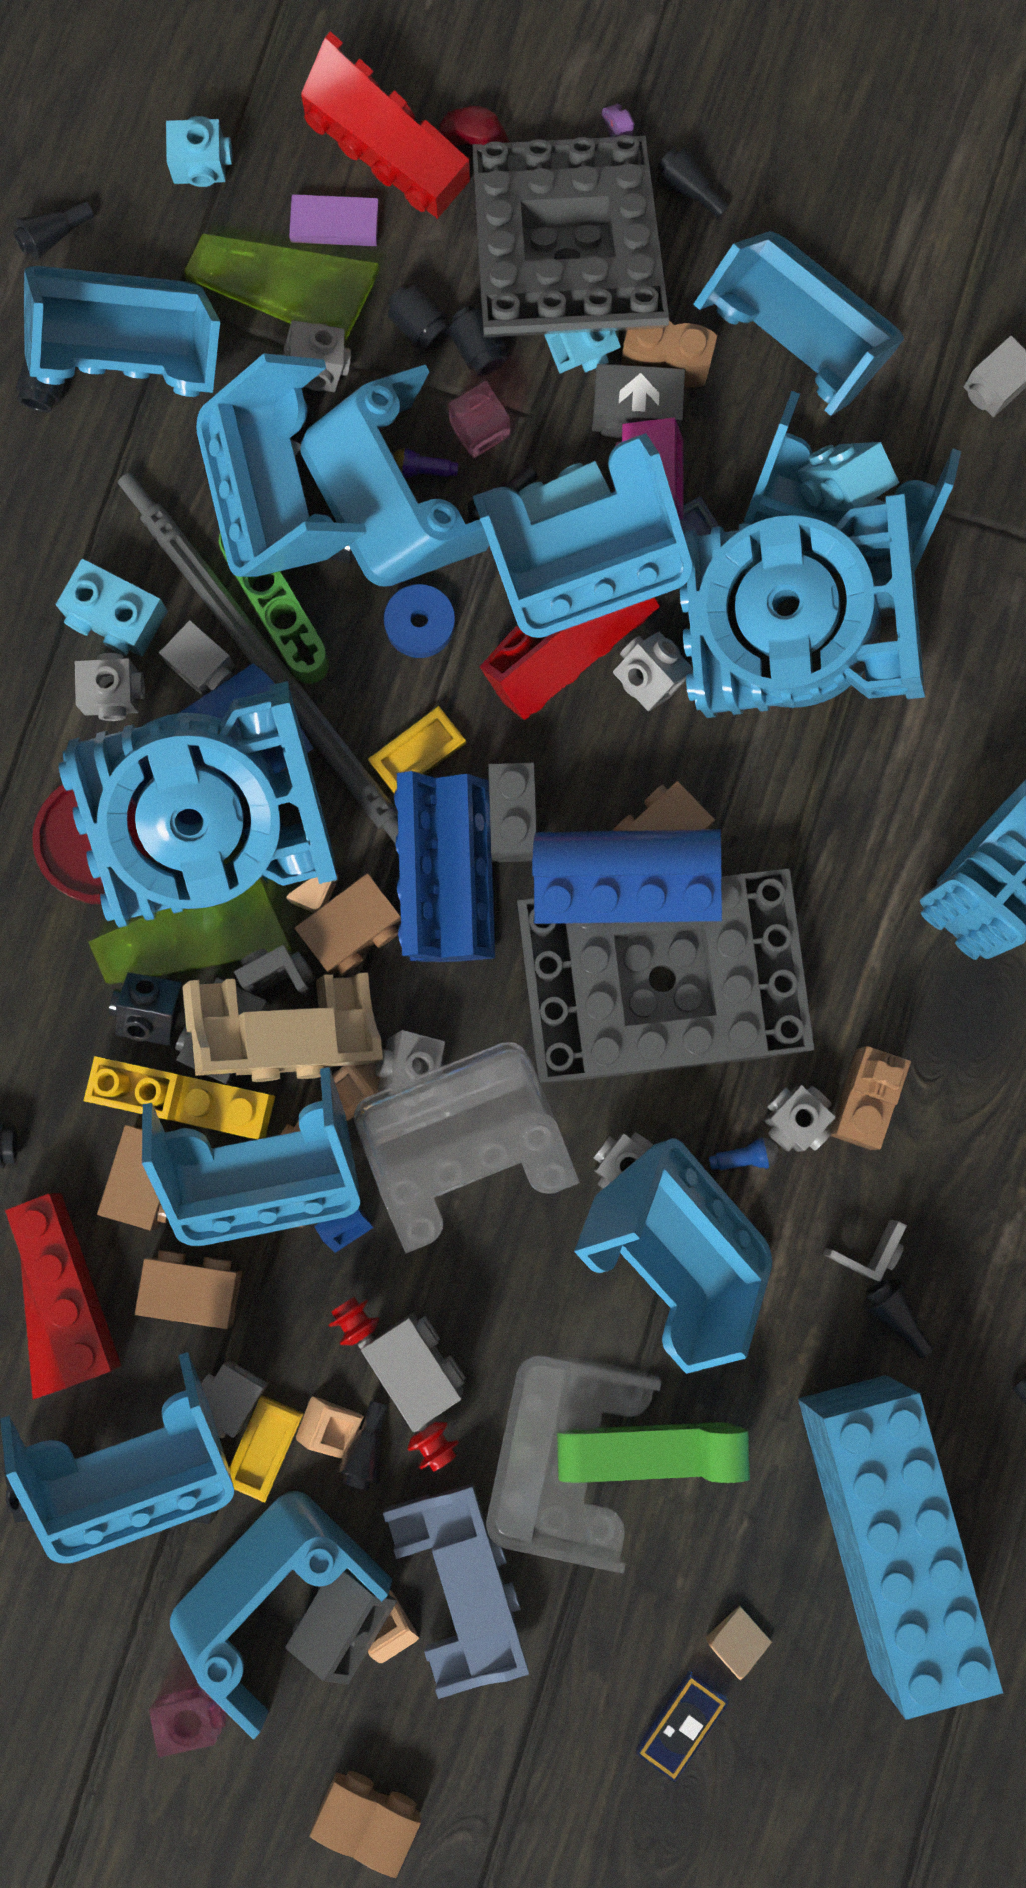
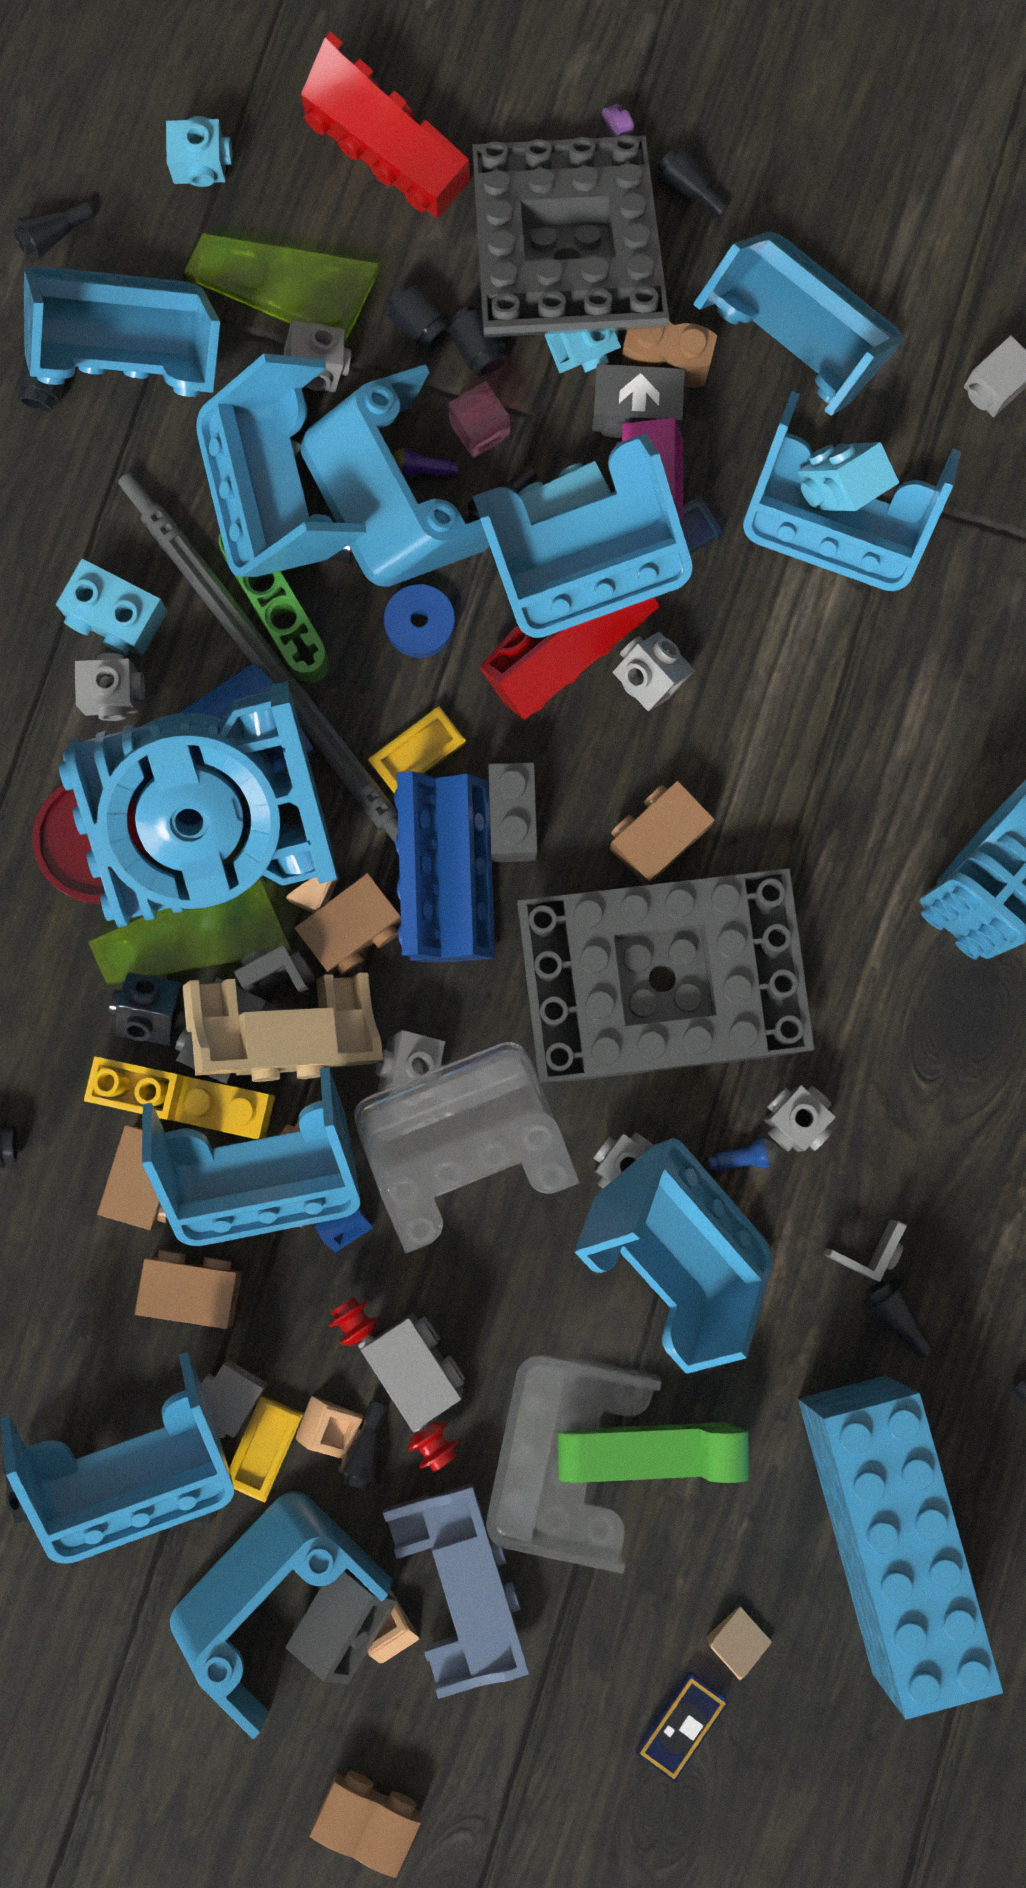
(62, 1311): red wedge -> none
(169, 1732): clear pink brick -> none
(197, 659): light grey brick -> none
(334, 220): medium lavender tile -> none
(354, 1085): light nougat slope -> none
(472, 126): dark red hair -> none
(627, 876): blue brick -> none
(731, 677): dark azure brick -> none
(869, 1097): medium nougat hinge -> none

